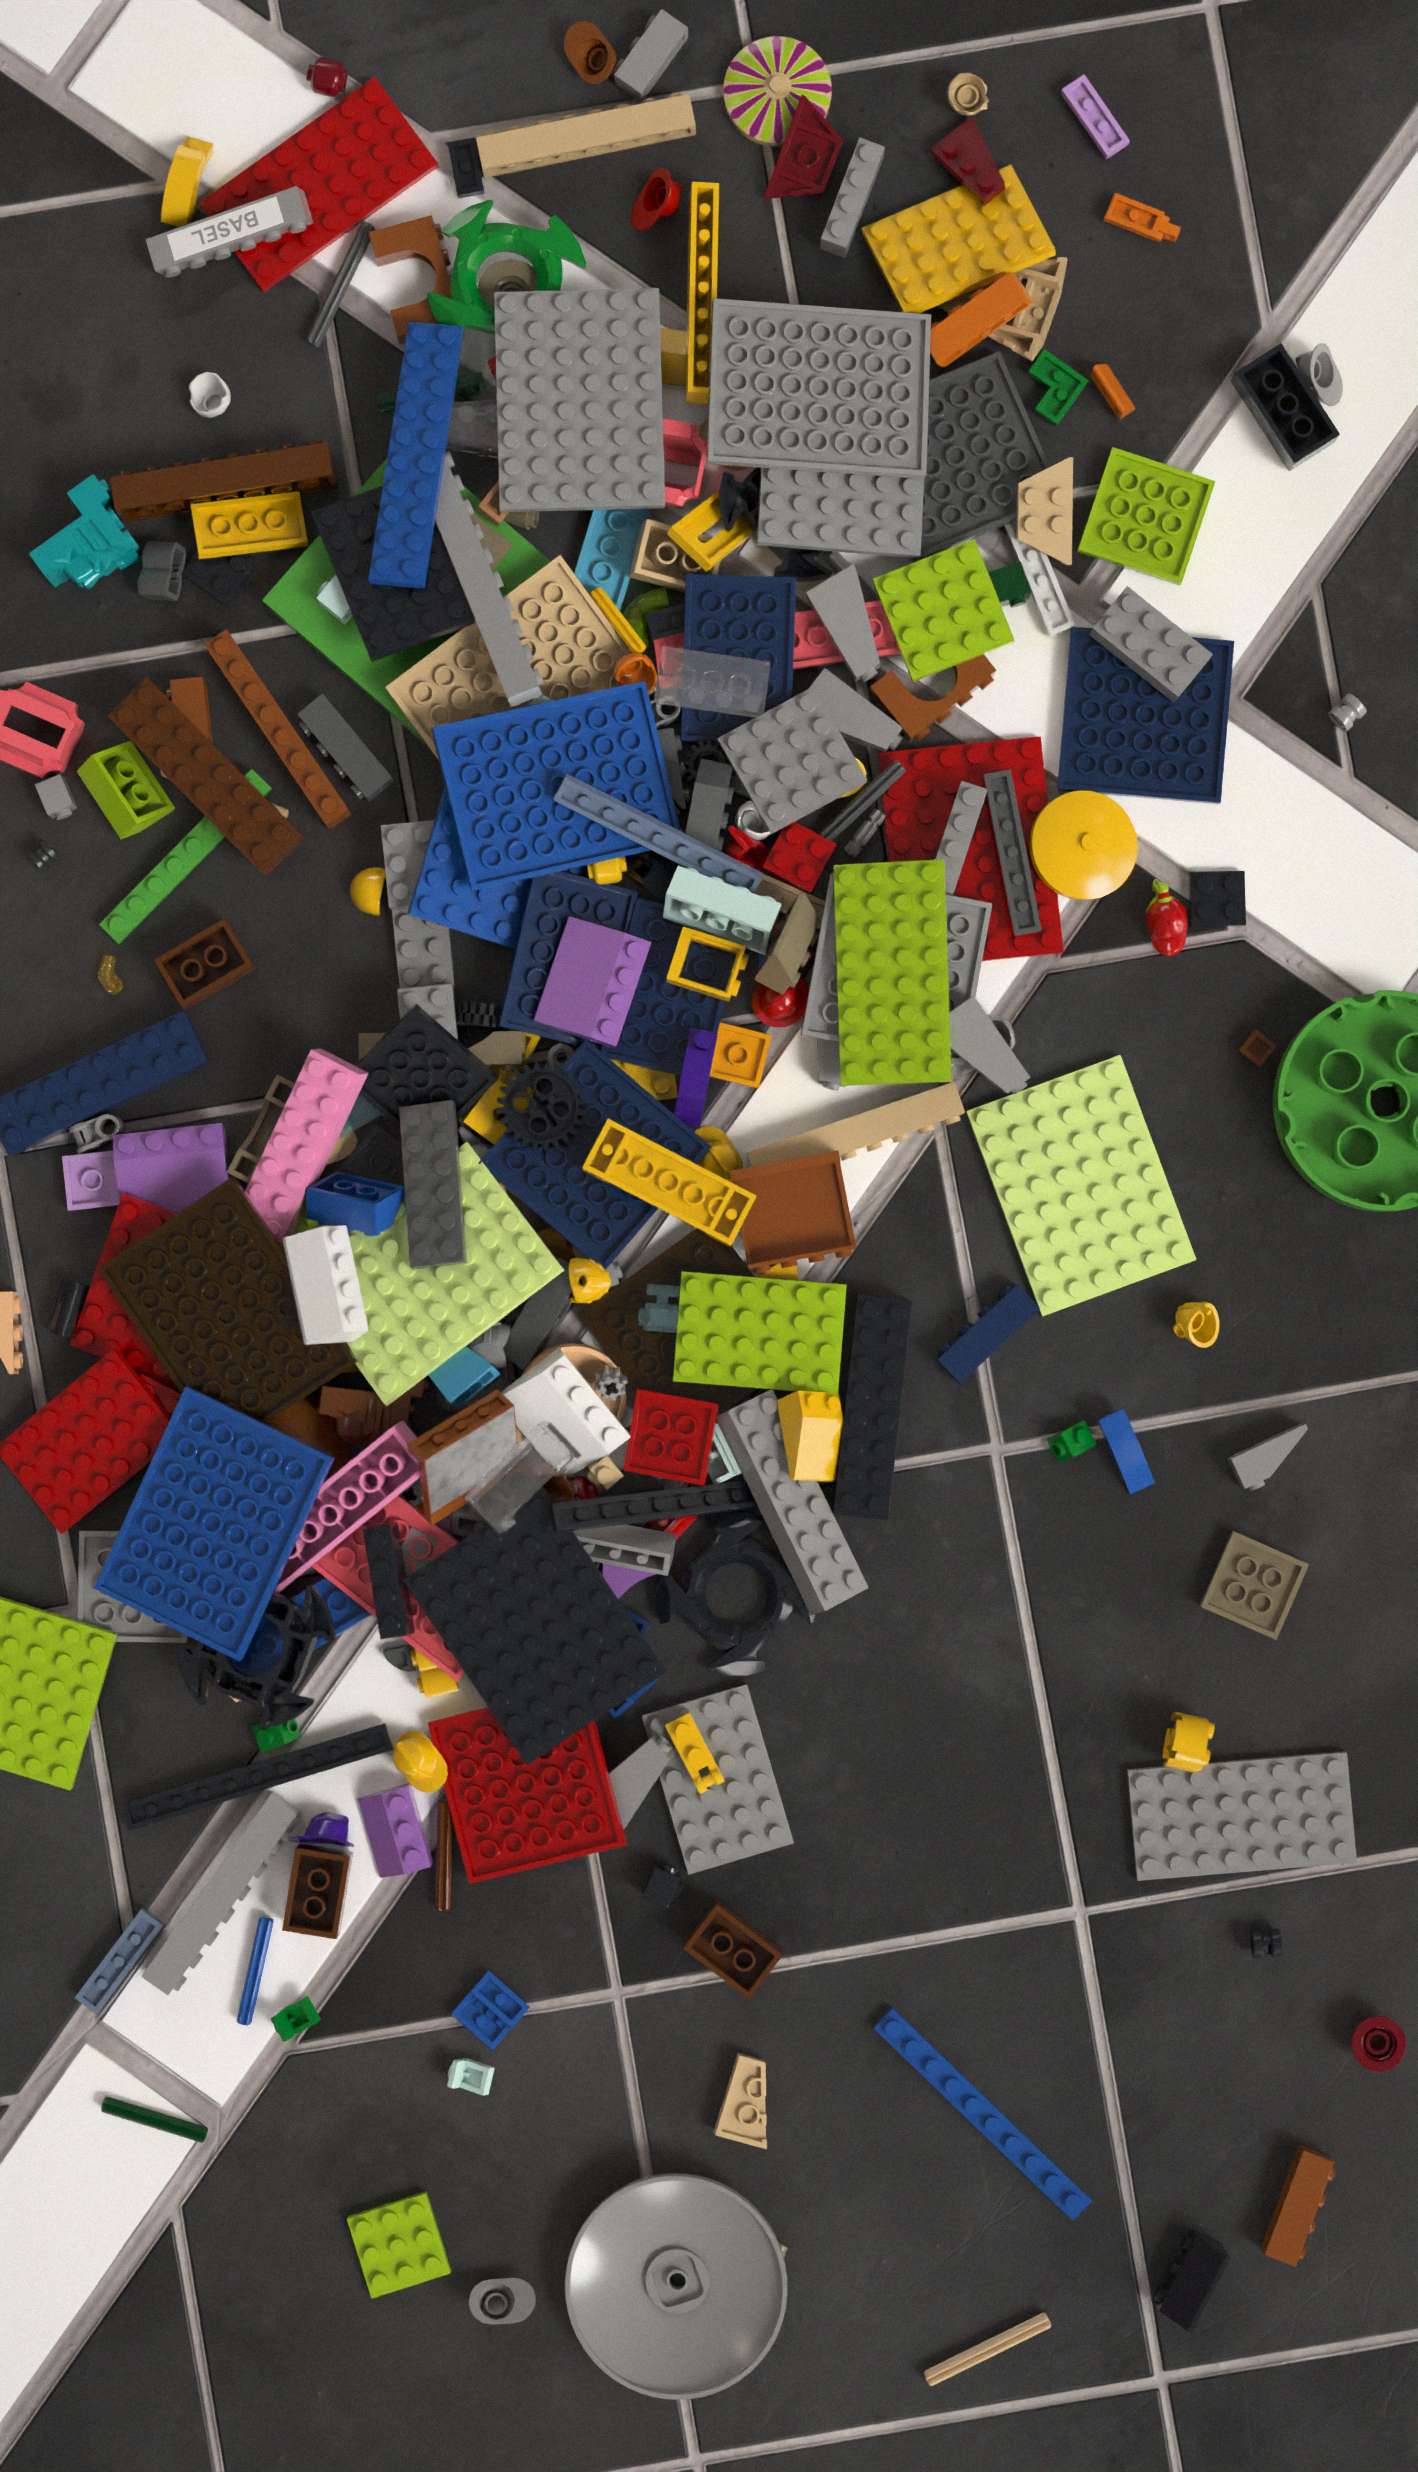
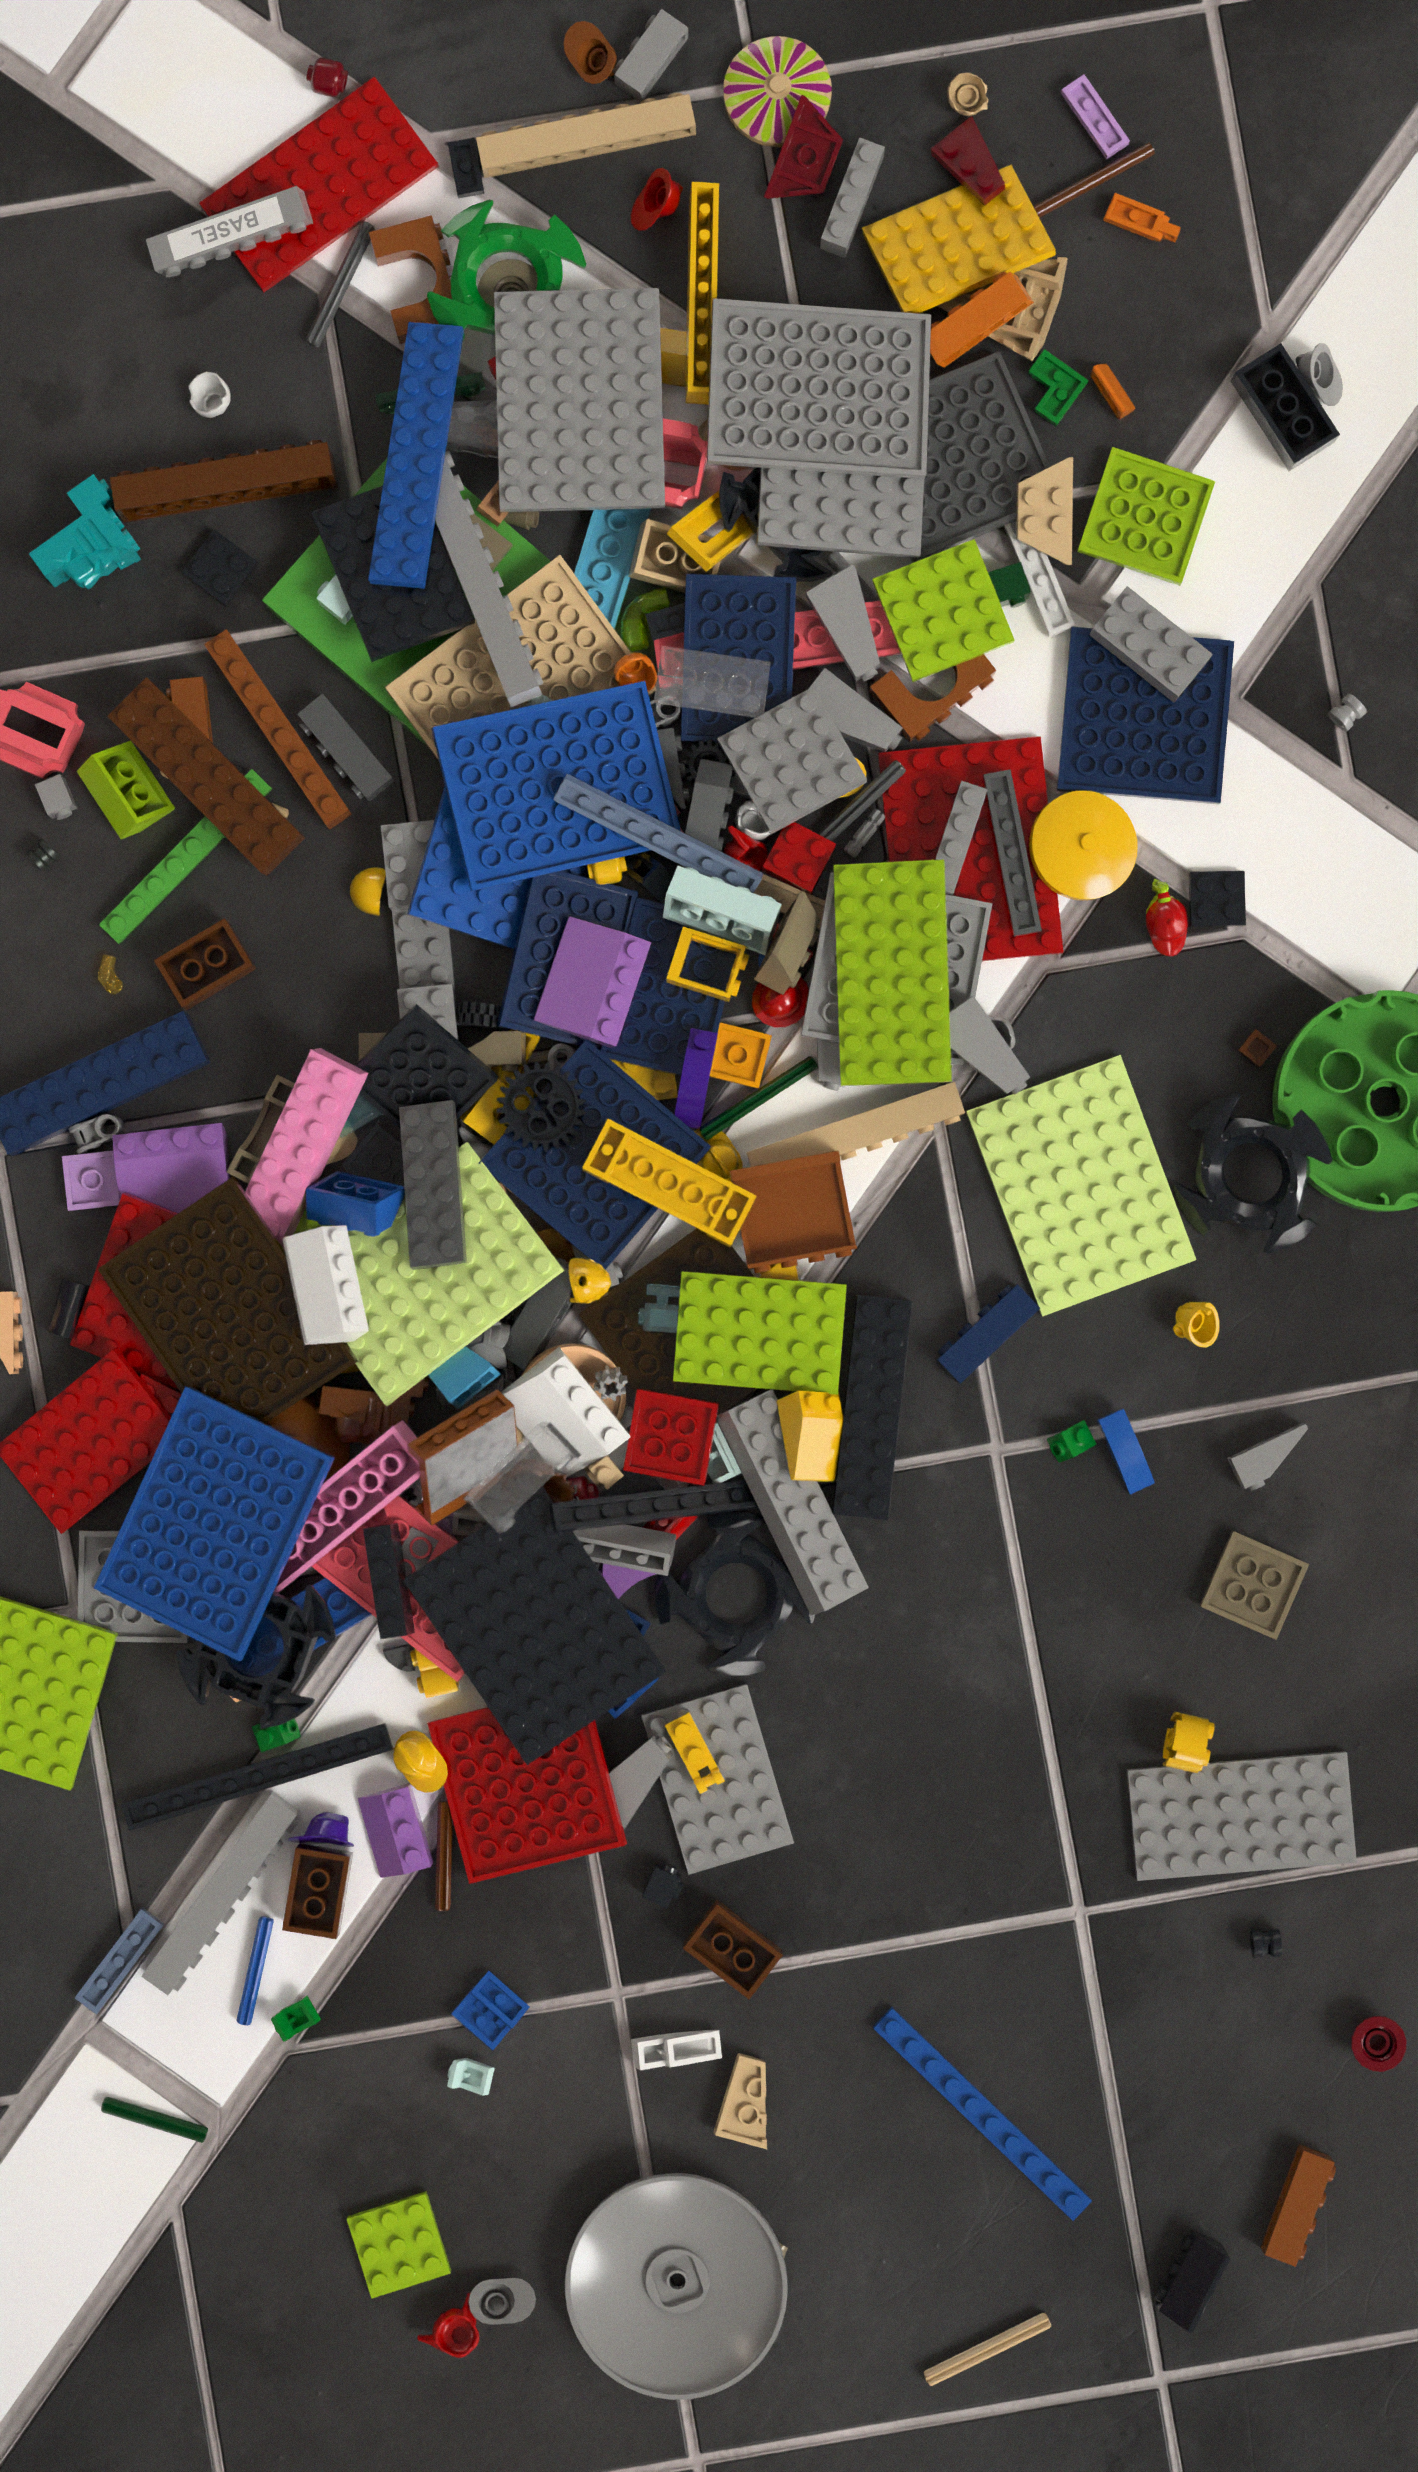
(161, 570): dark grey brick -> none
(184, 181): yellow arch -> none
(249, 525): yellow plate -> none
(454, 2332): none -> red piece
(617, 620): yellow axle -> none
(676, 2049): none -> white slope
(758, 1097): none -> dark green axle
(1094, 180): none -> reddish brown piece
(1219, 1203): none -> black piece

